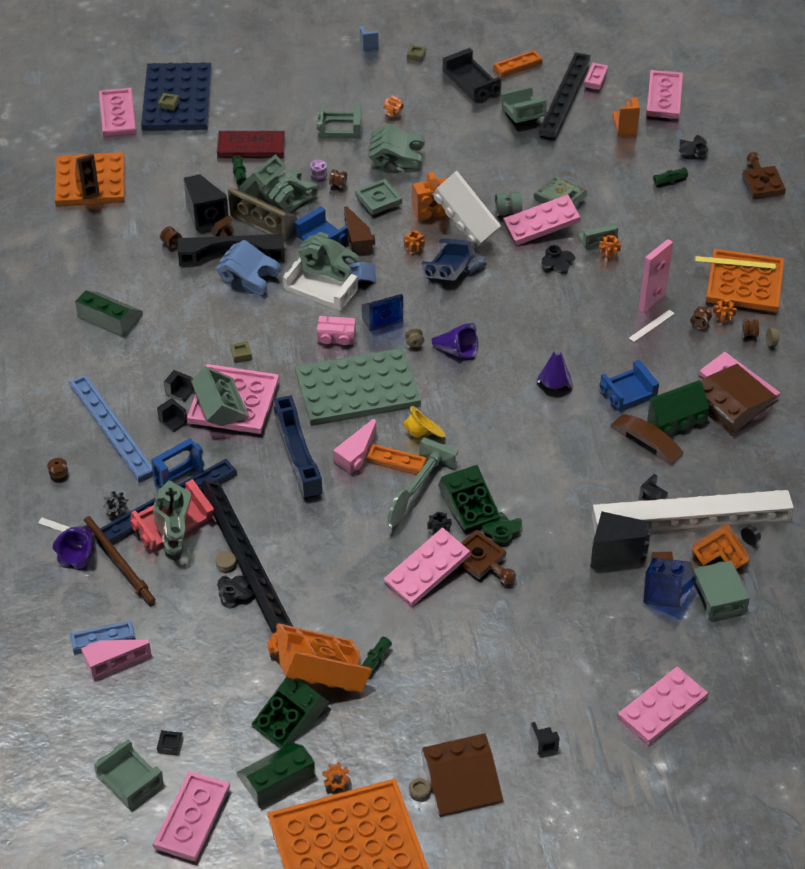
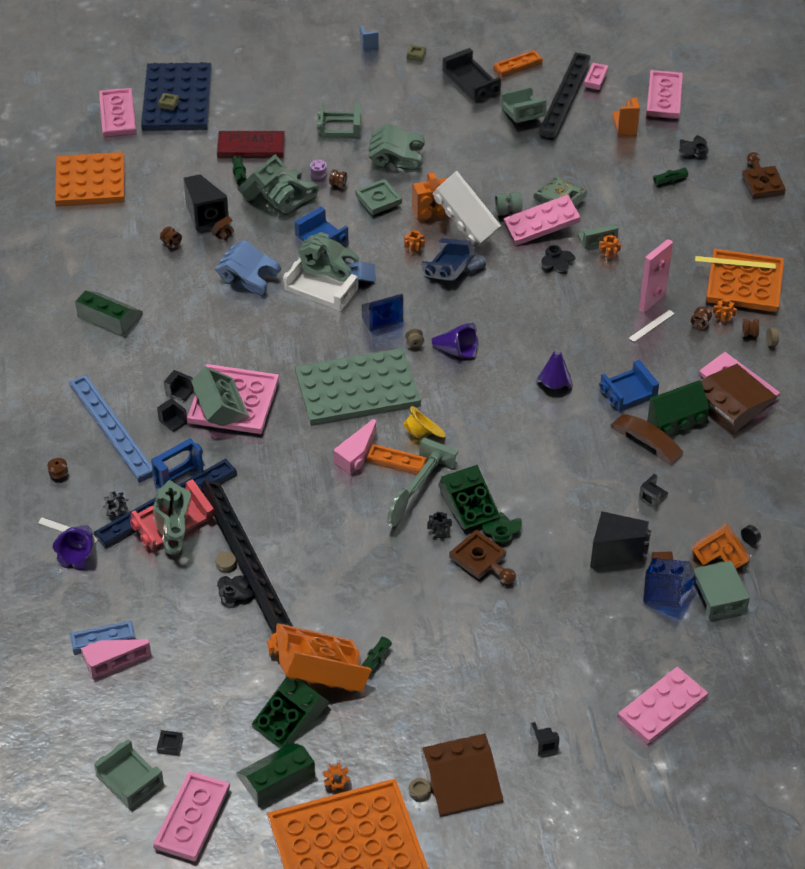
(86, 176): reddish brown slope -> none
(139, 585): reddish brown bar -> none
(197, 249): black arch -> none
(241, 351): olive tile -> none
(260, 214): dark tan slope -> none
(302, 462): dark blue arch -> none
(336, 330): bright pink brick -> none
(358, 233): reddish brown slope -> none
(393, 106): orange gear -> none
(427, 567): bright pink plate -> none
(704, 510): white brick -> none

